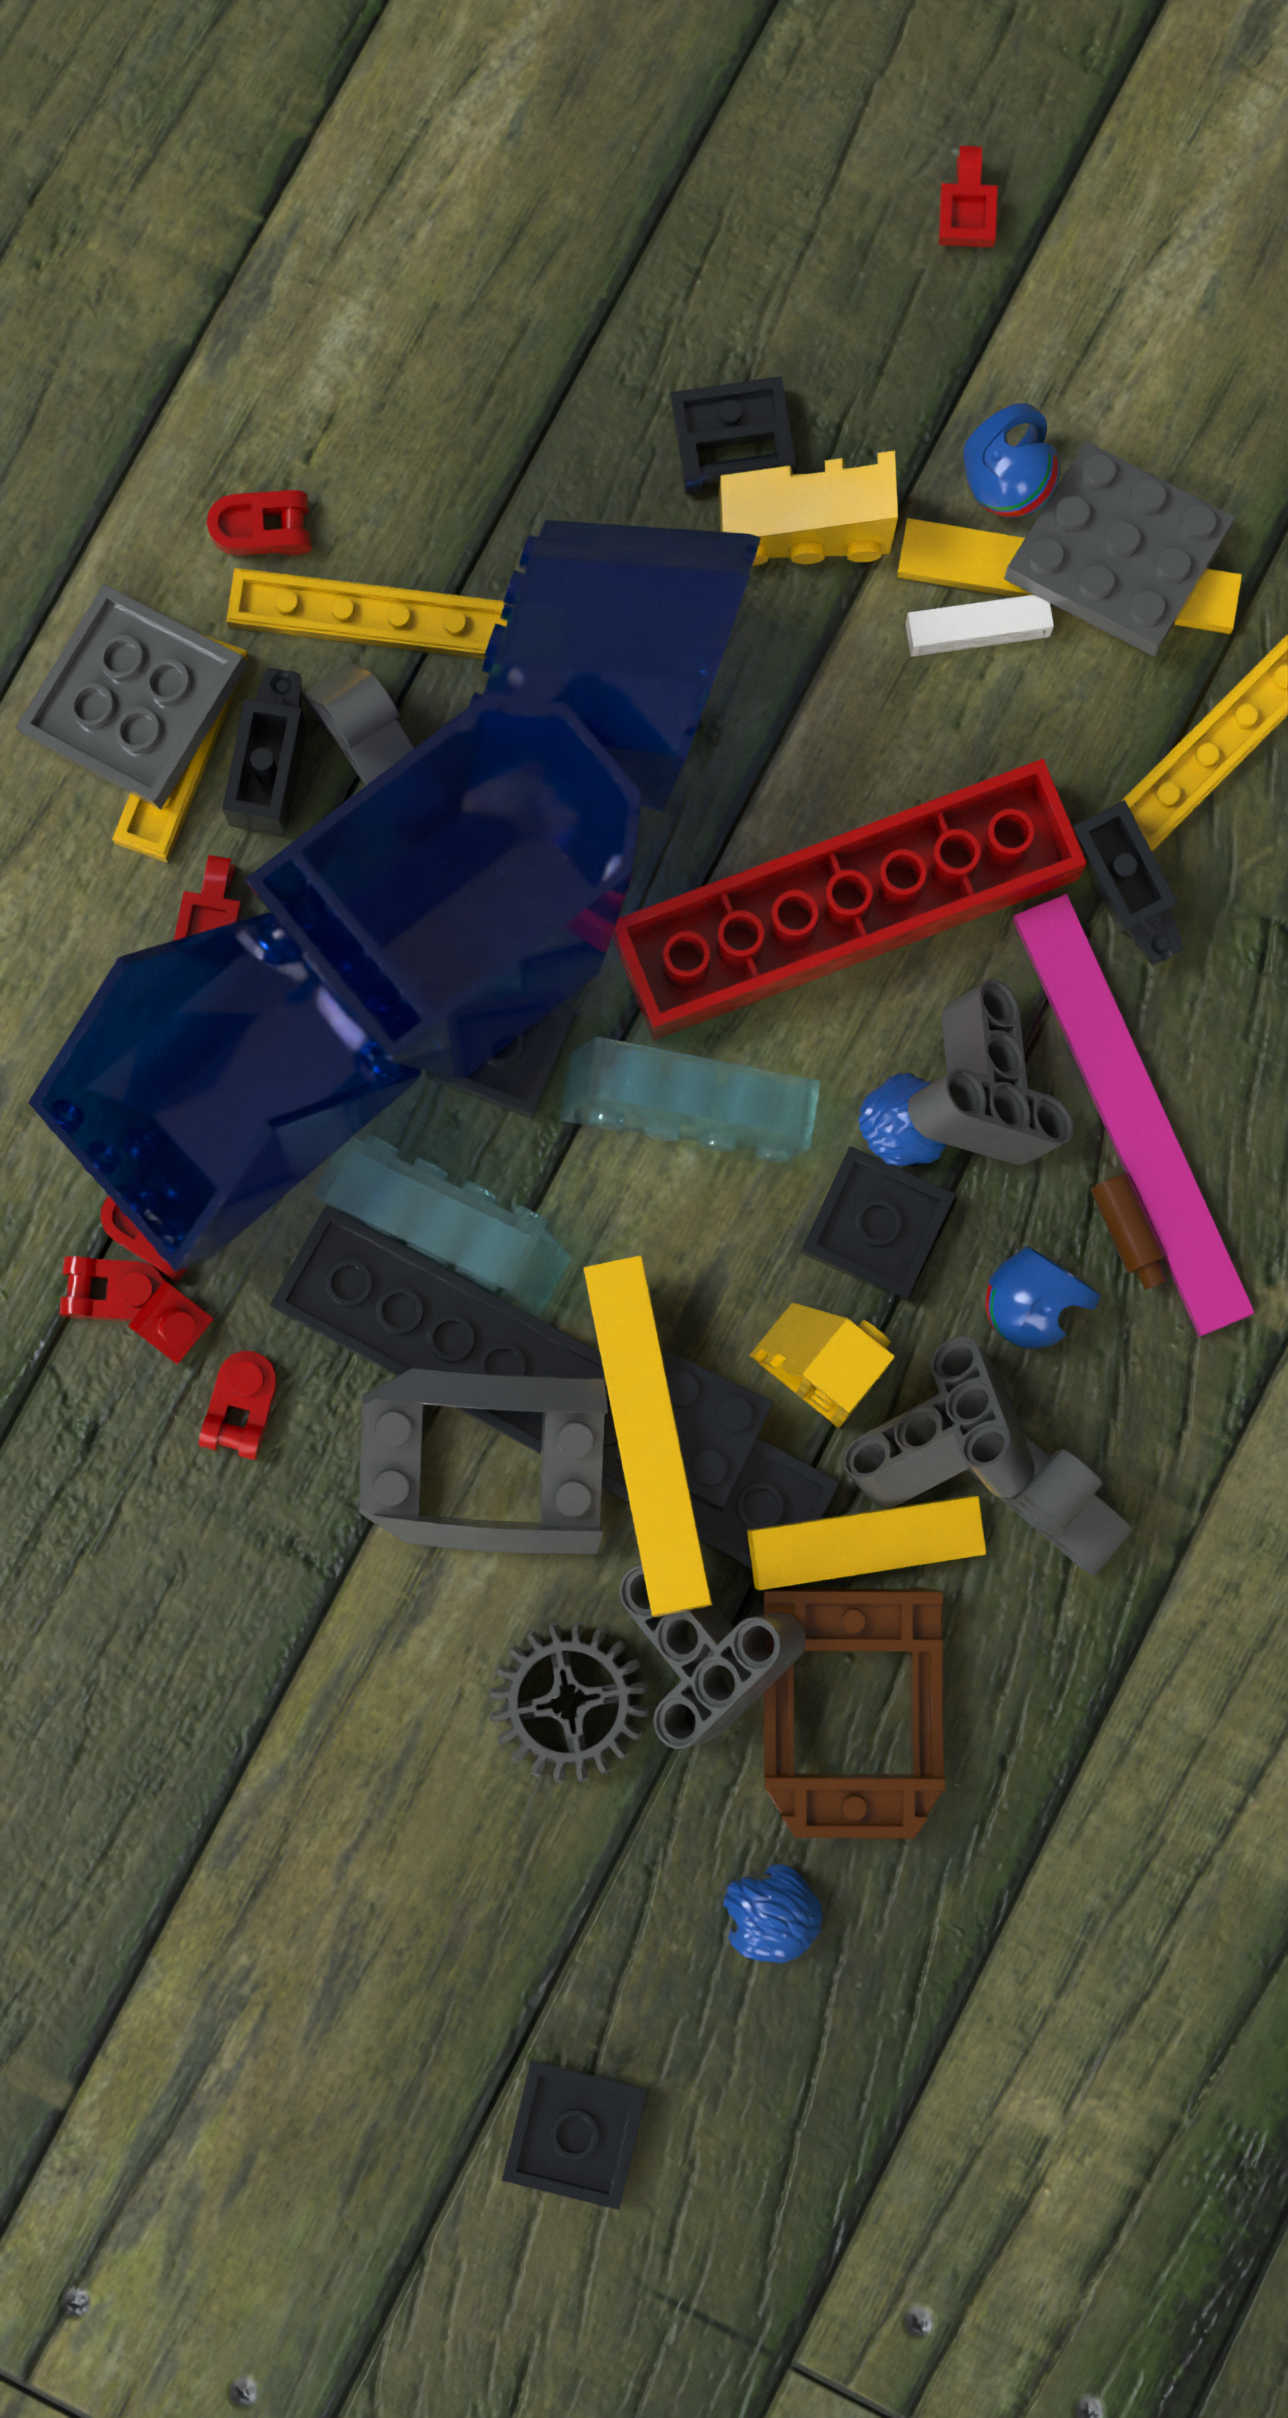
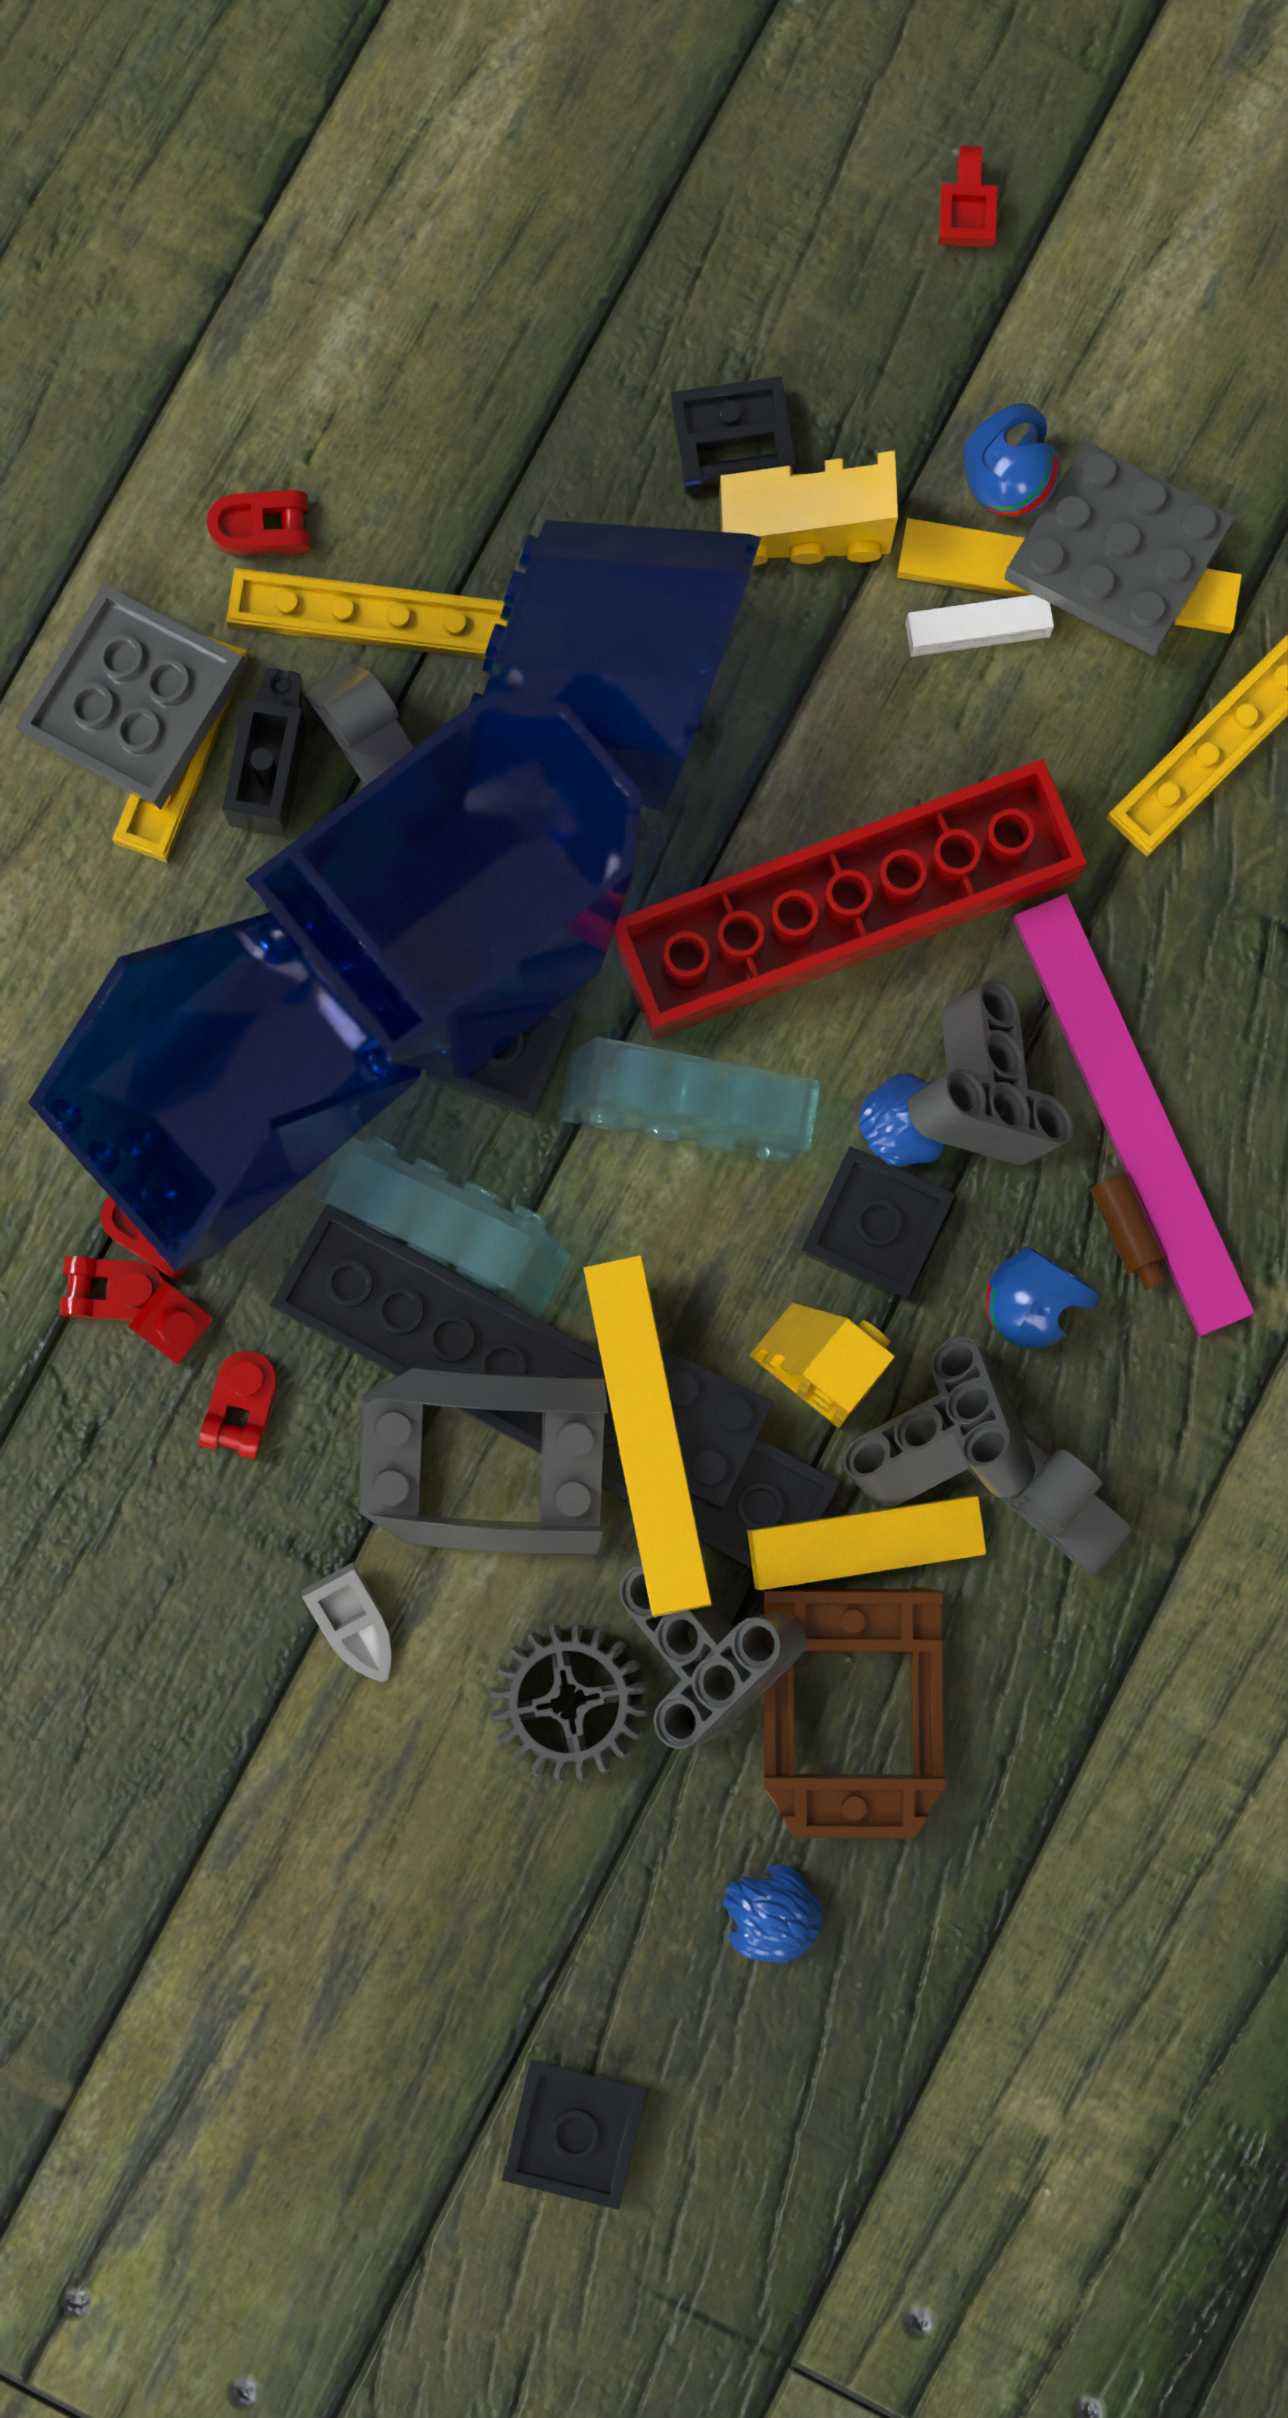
(211, 907): red plate -> none
(351, 1621): none -> light grey plate
(1130, 881): black hinge -> none

